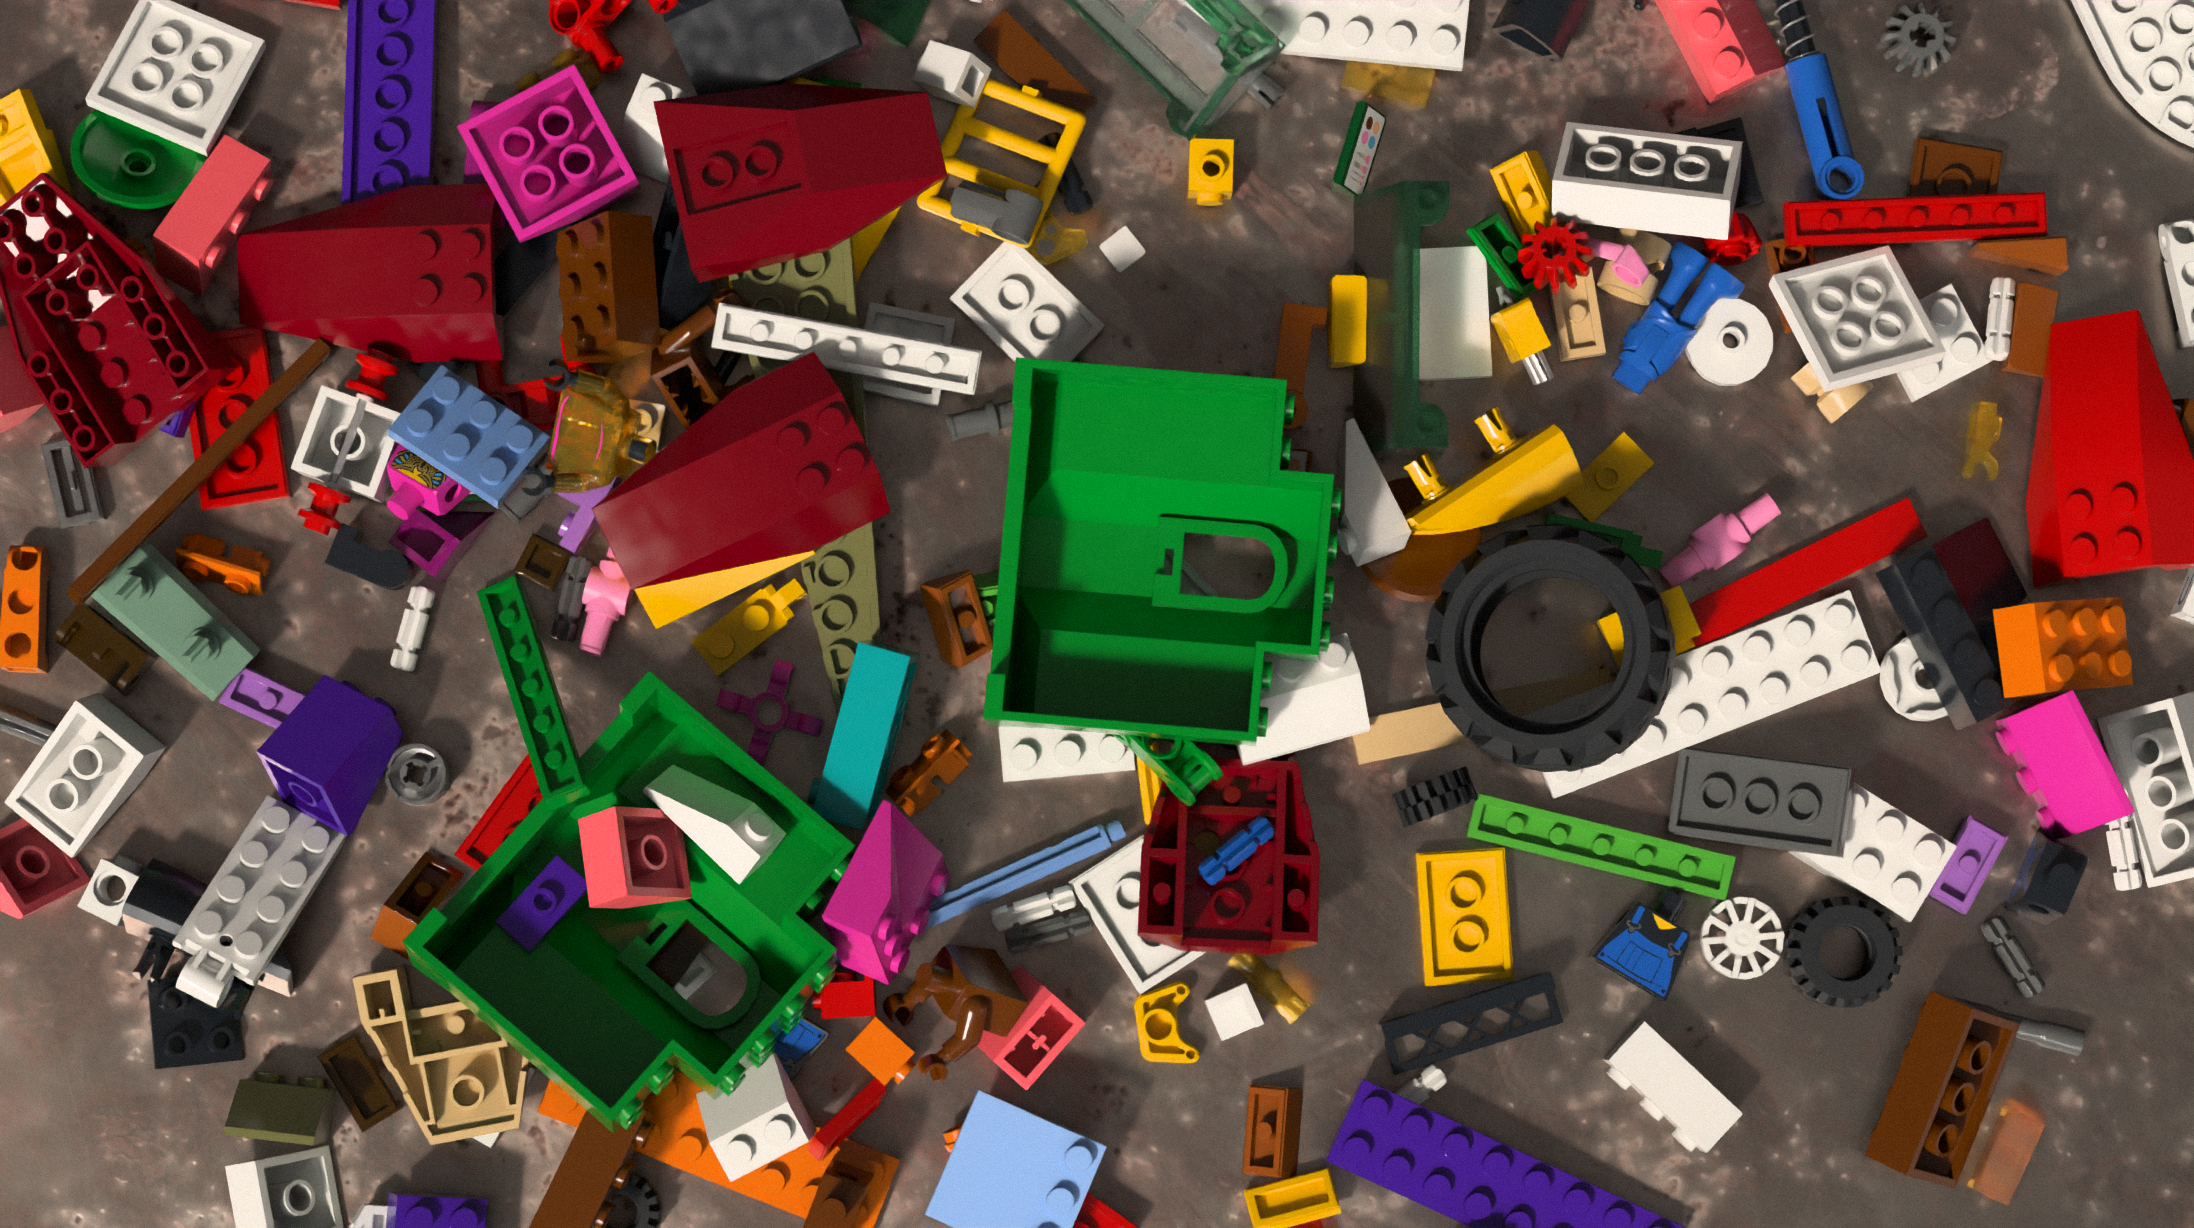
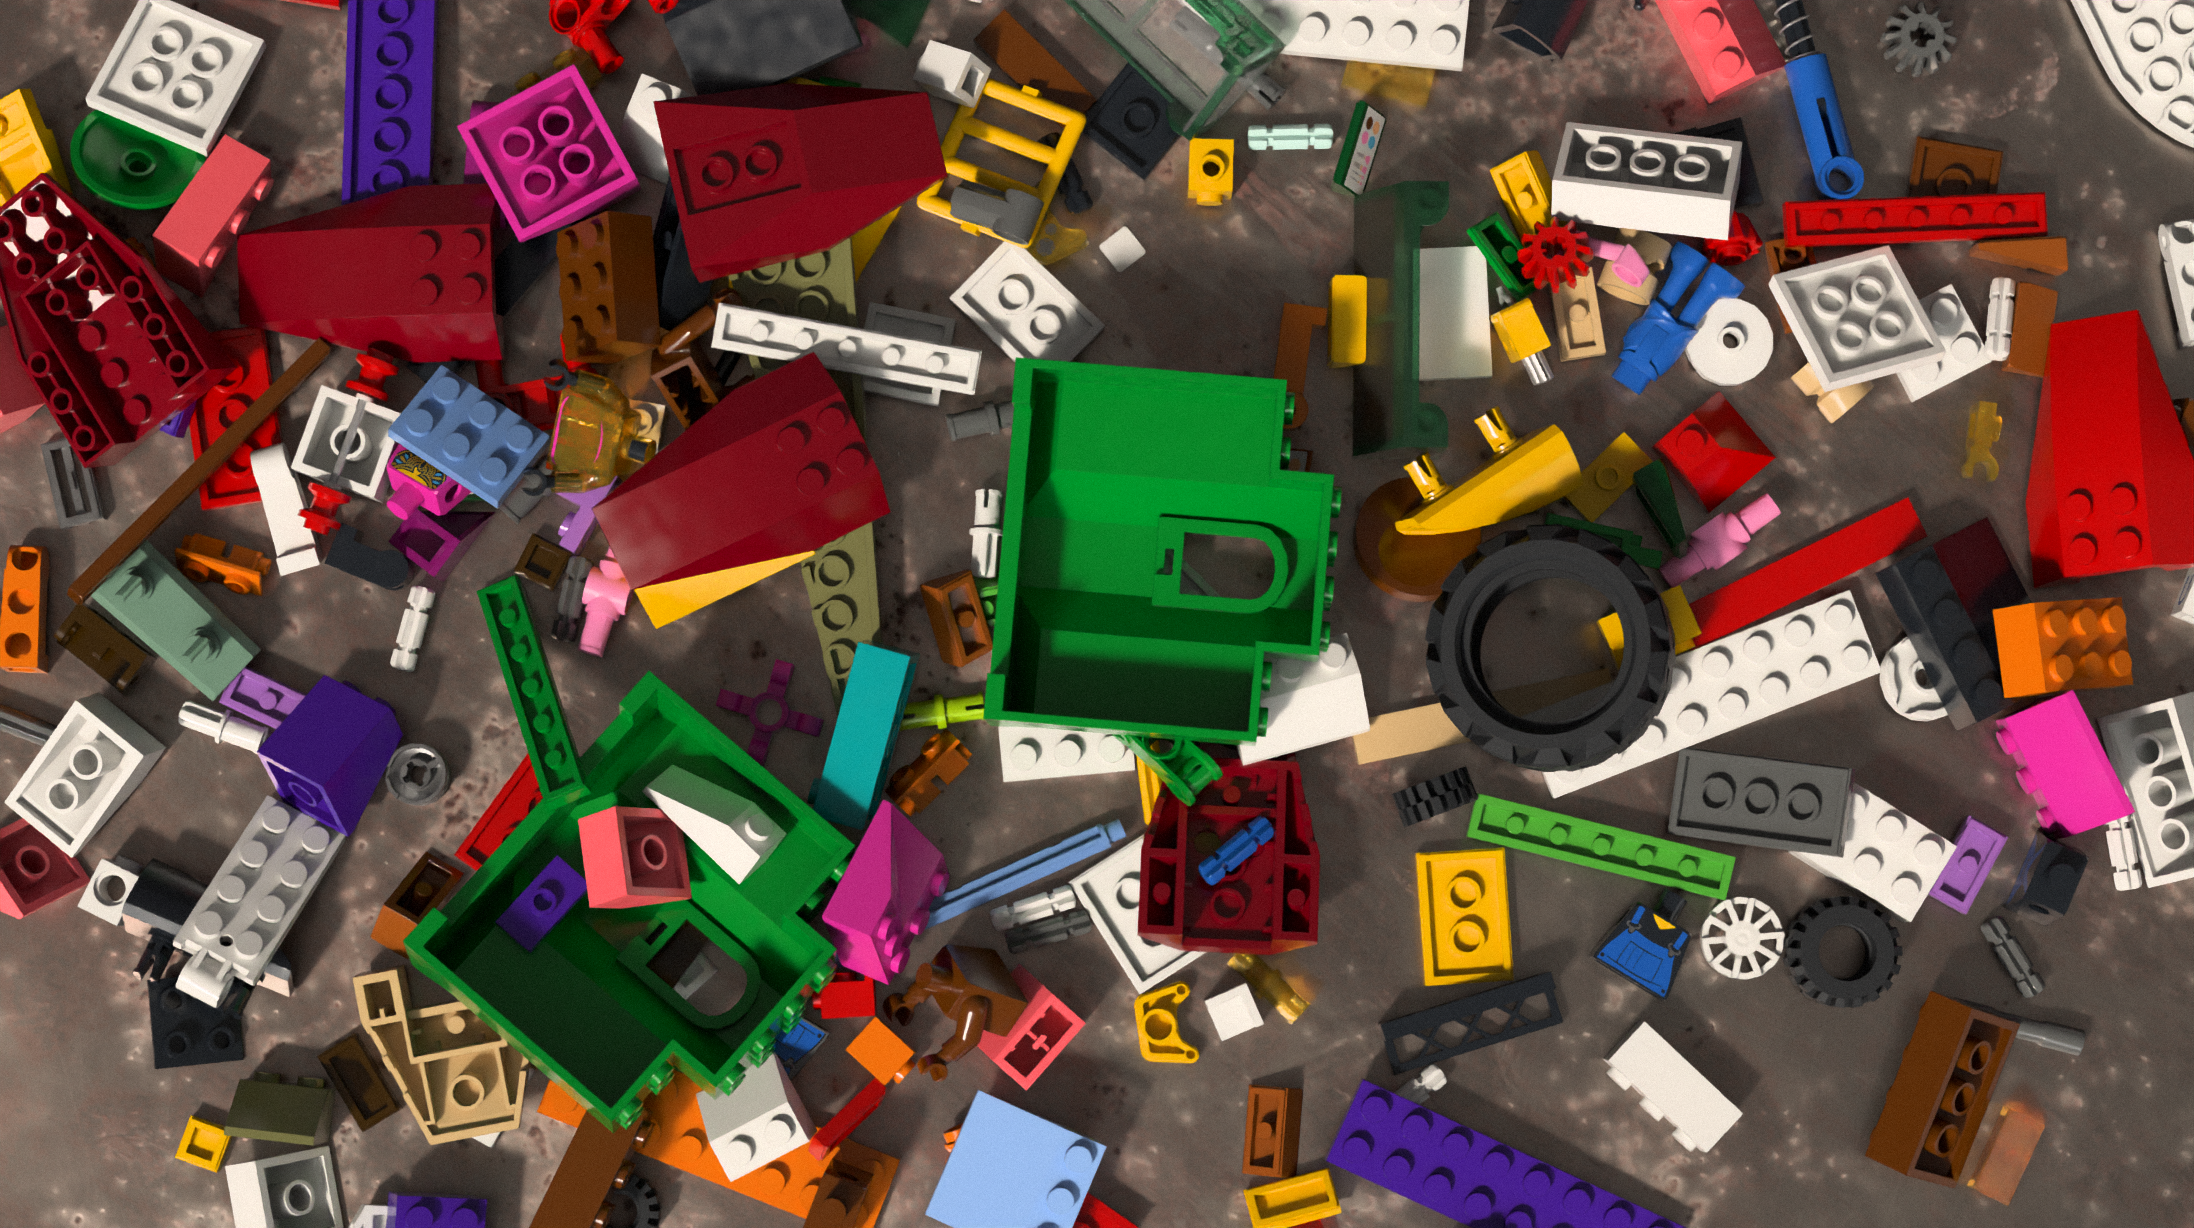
(204, 1144): none -> yellow tile
(222, 726): none -> white axle
(282, 498): none -> white leg
(748, 626): yellow hinge -> none
(943, 711): none -> lime pin
(986, 533): none -> white axle
(1131, 124): none -> black tile
(1290, 136): none -> light aqua axle
(1369, 515): white slope -> none
(1658, 499): none -> dark green slope
(1713, 452): none -> red slope

